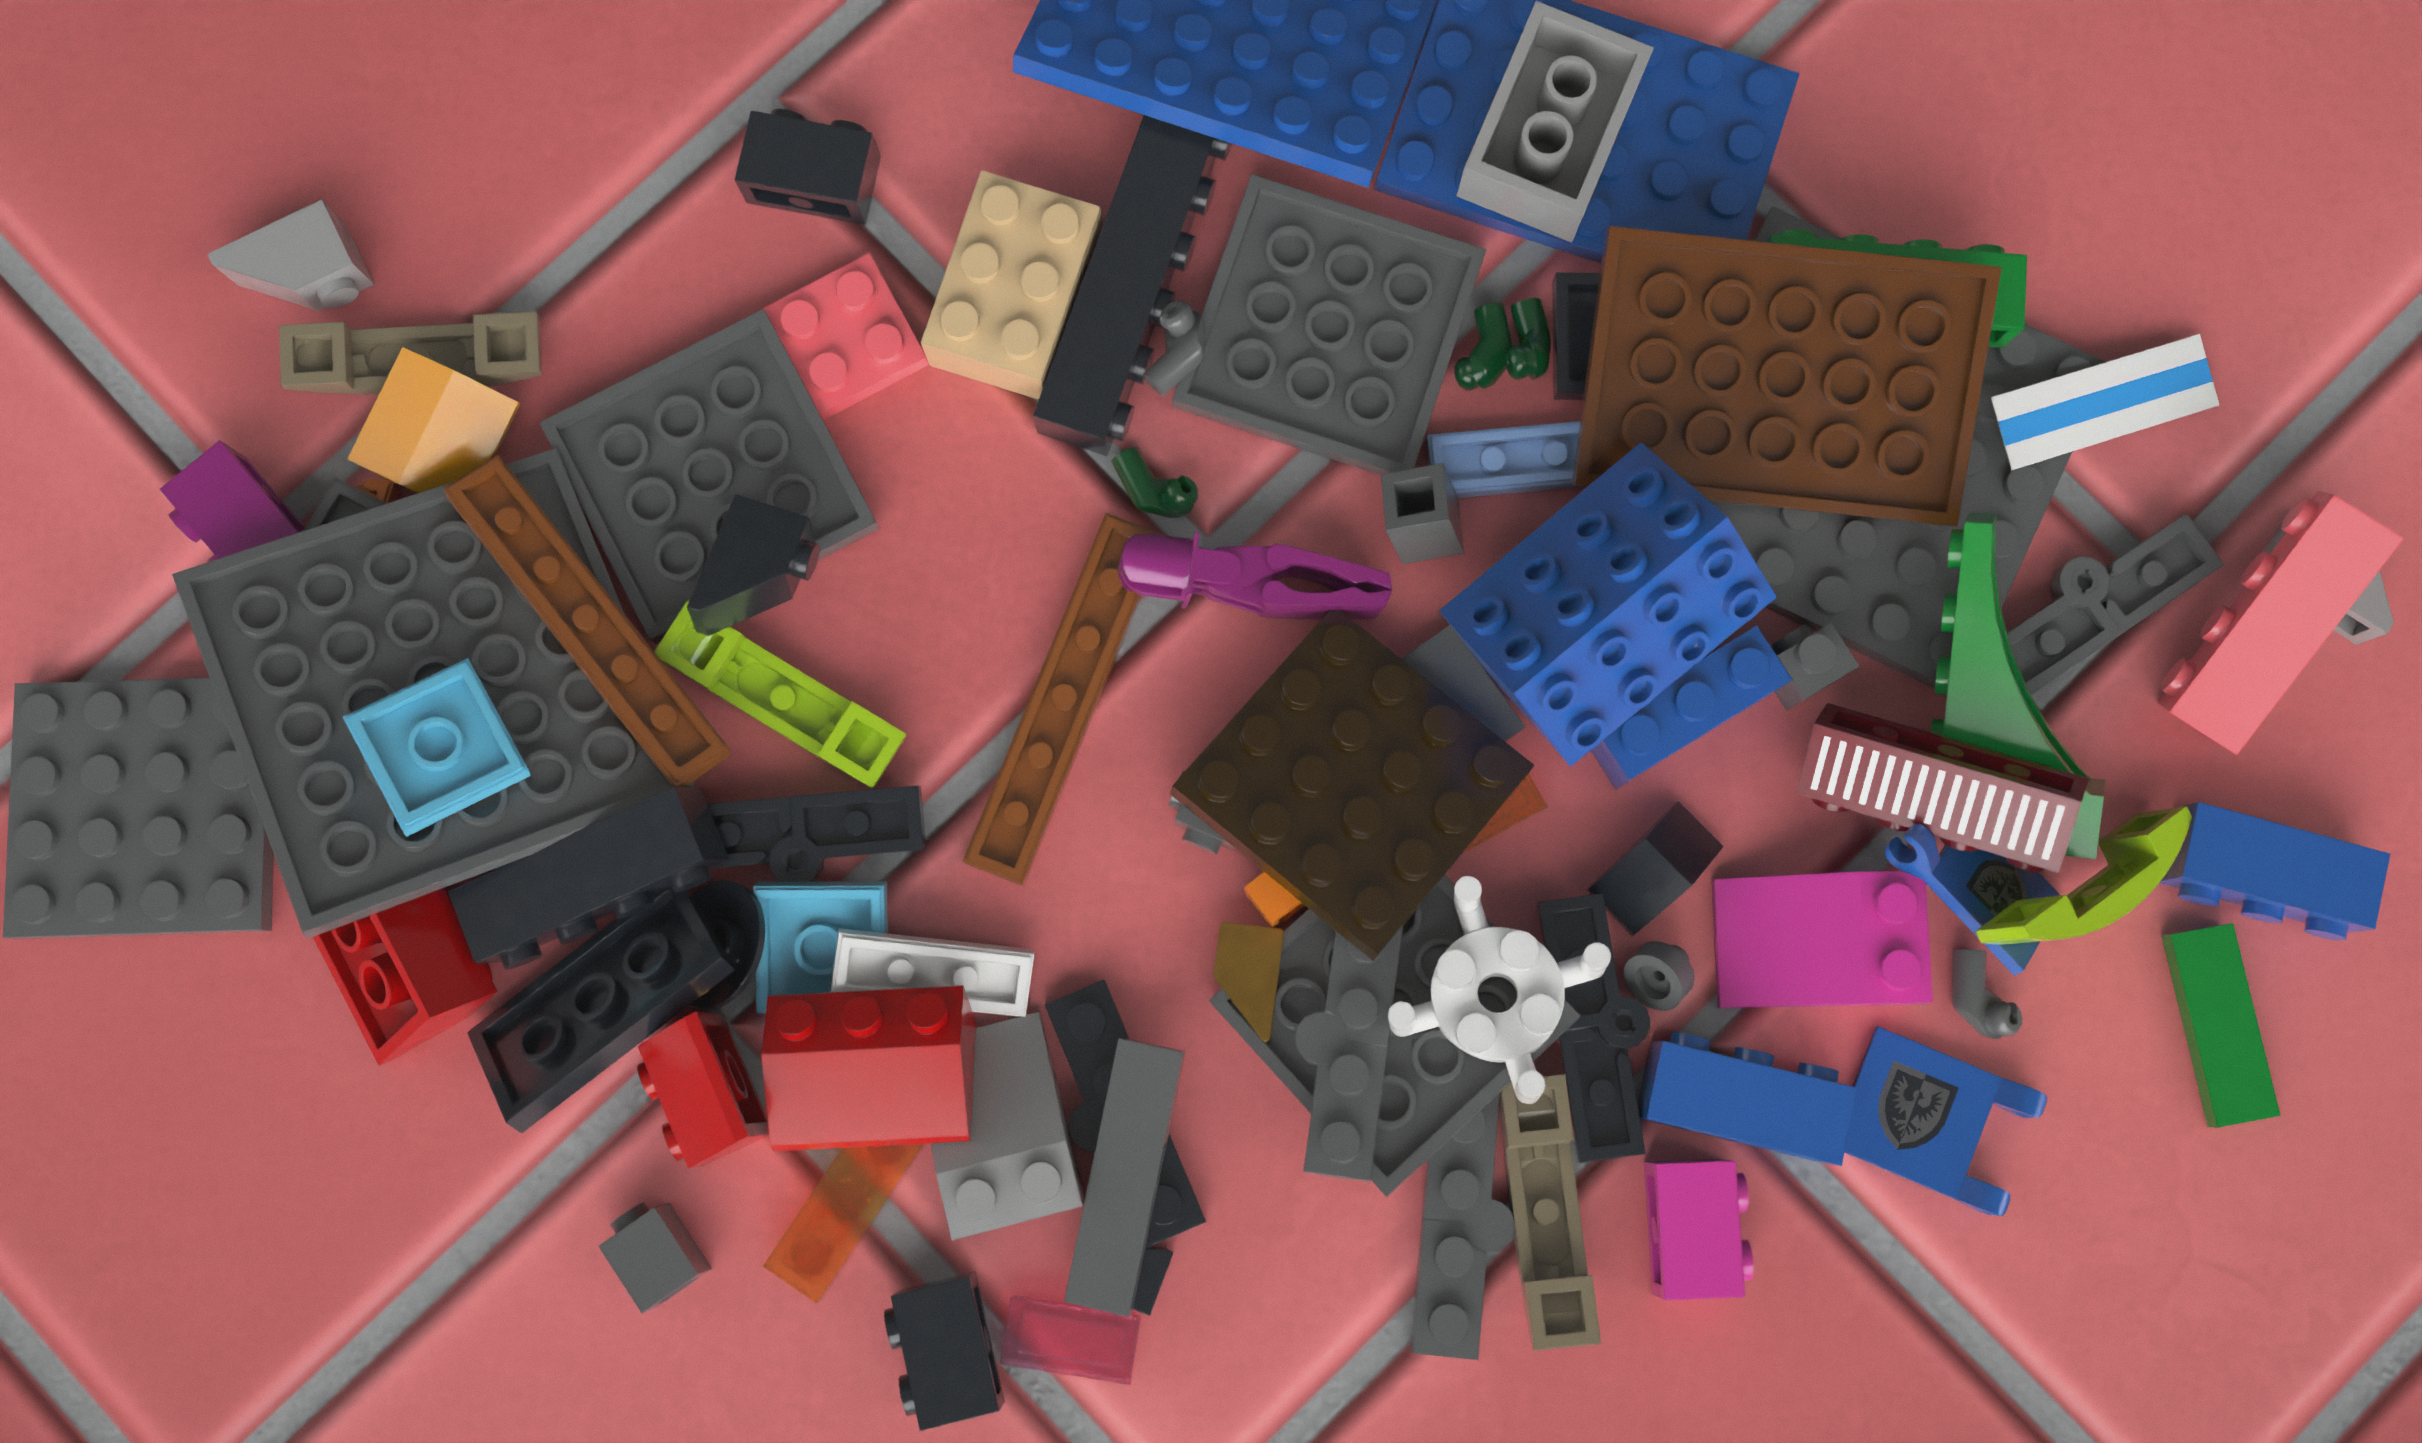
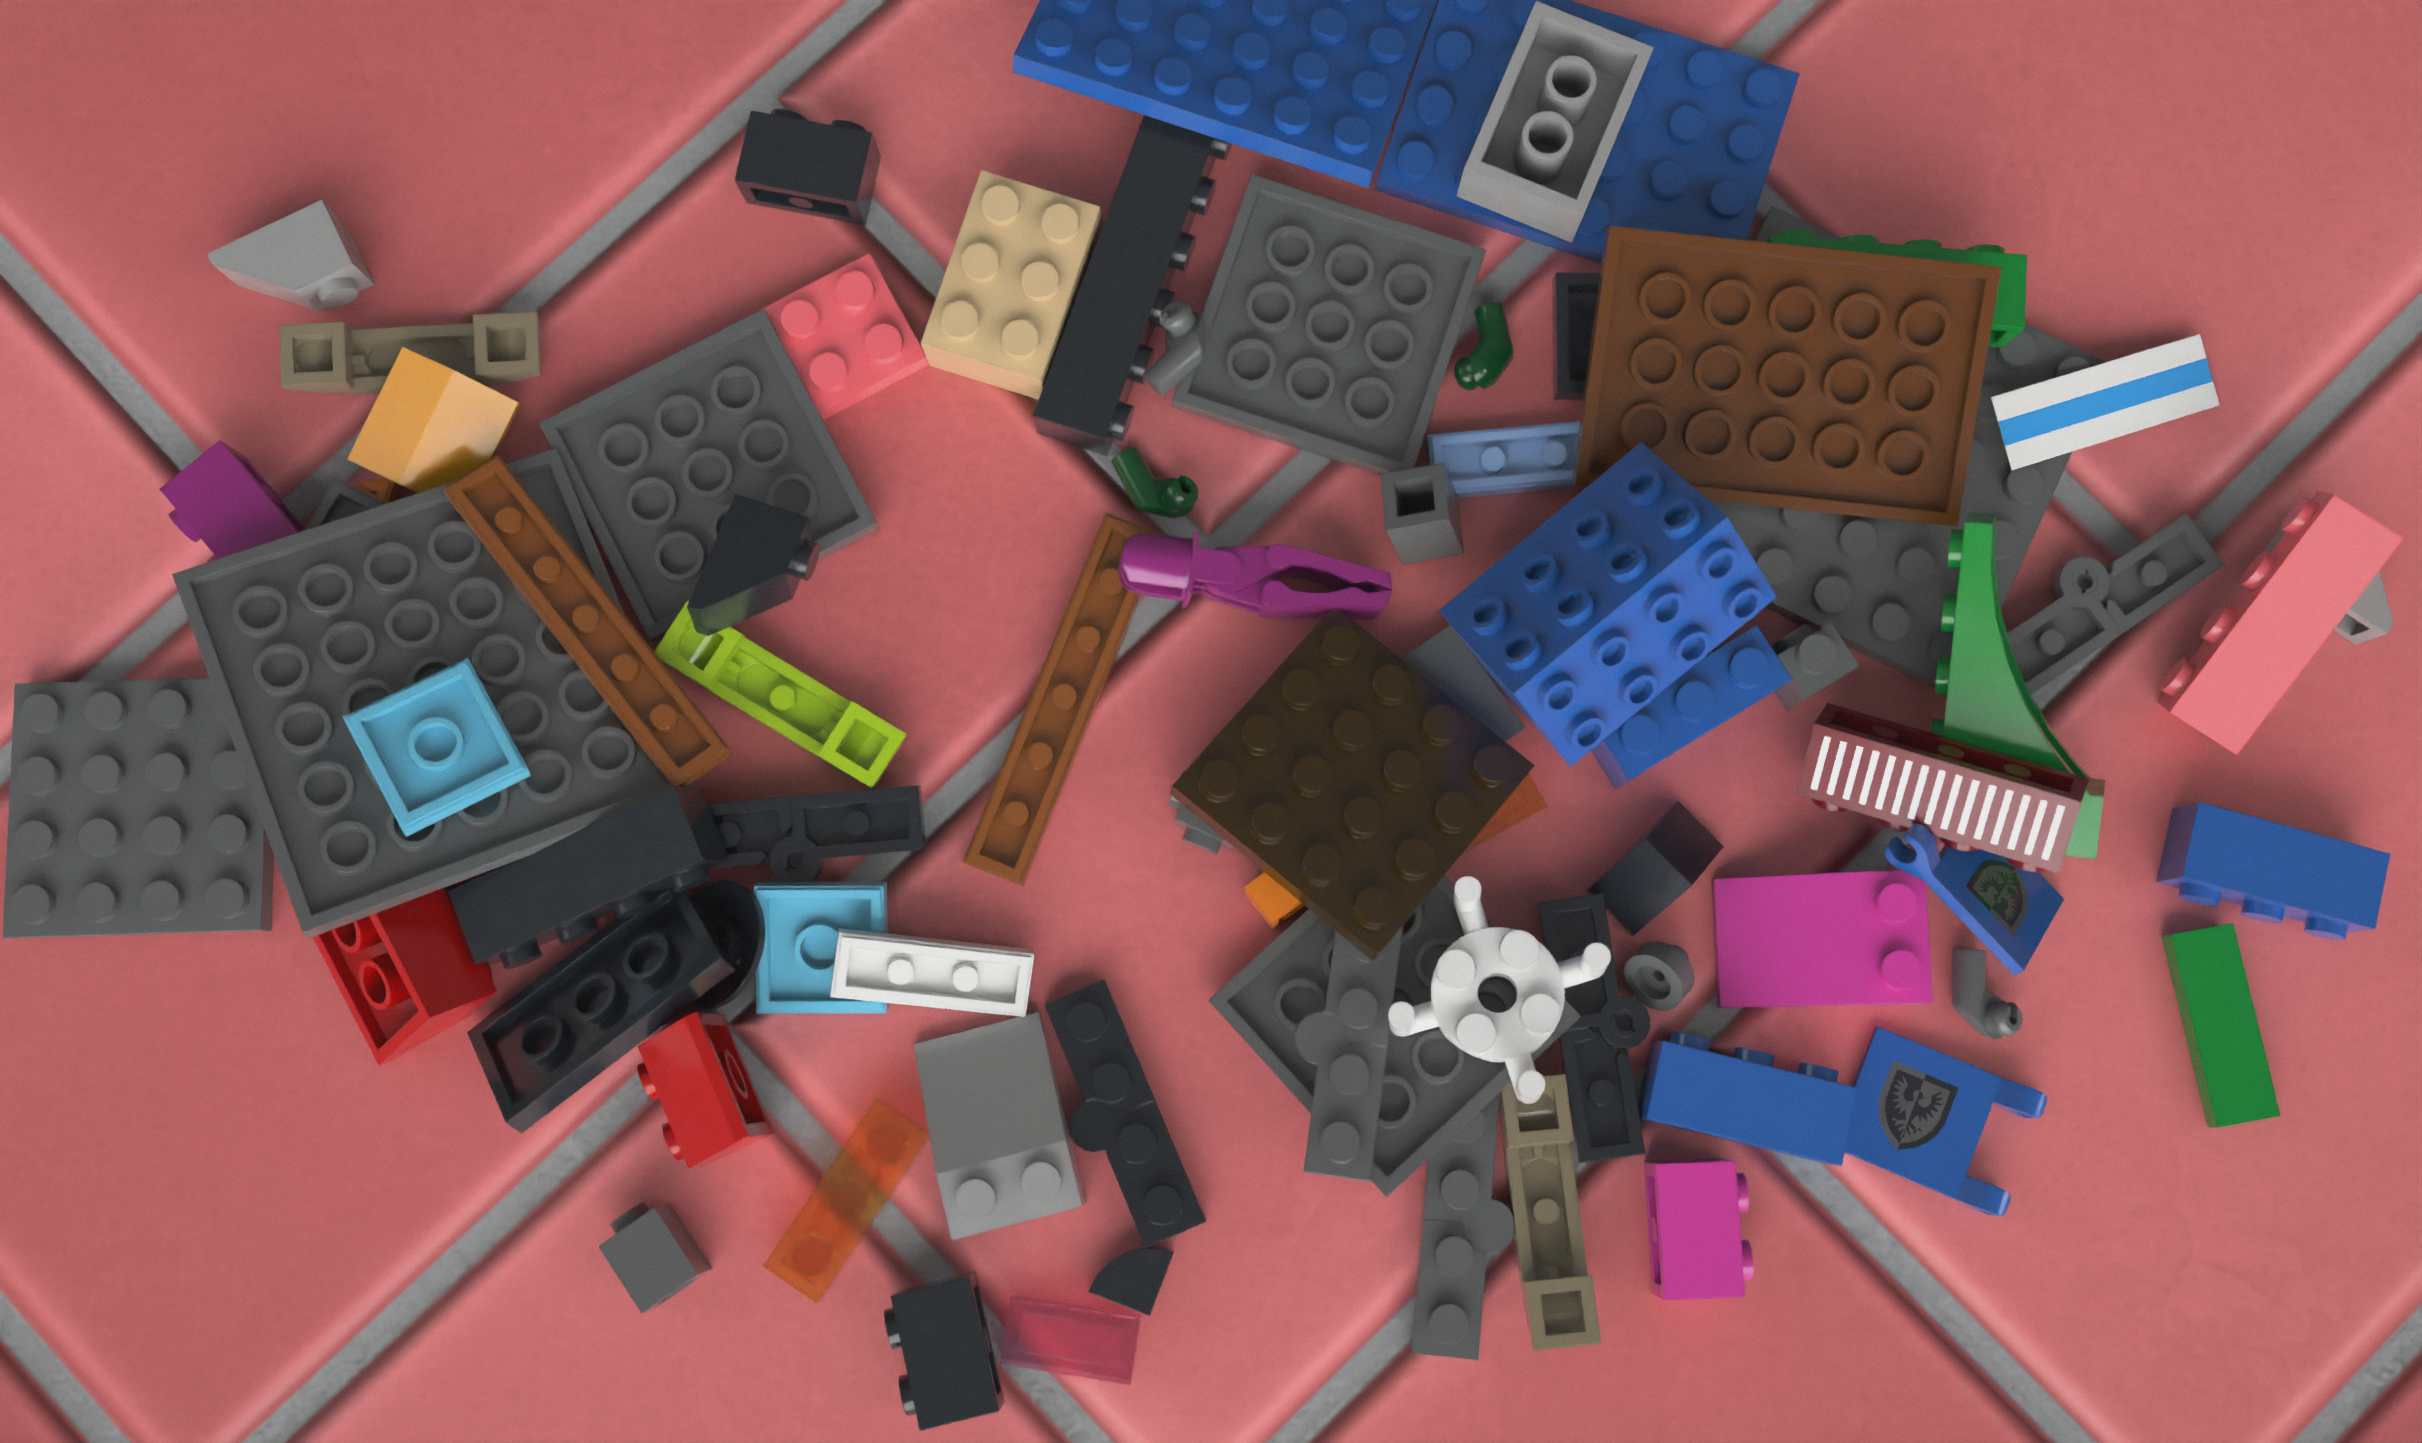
(869, 1068): slope -> none
(1124, 1177): dark grey tile -> none
(1249, 971): pearl gold sticker -> none
(1534, 339): dark green arm -> none
(2137, 861): lime slope -> none

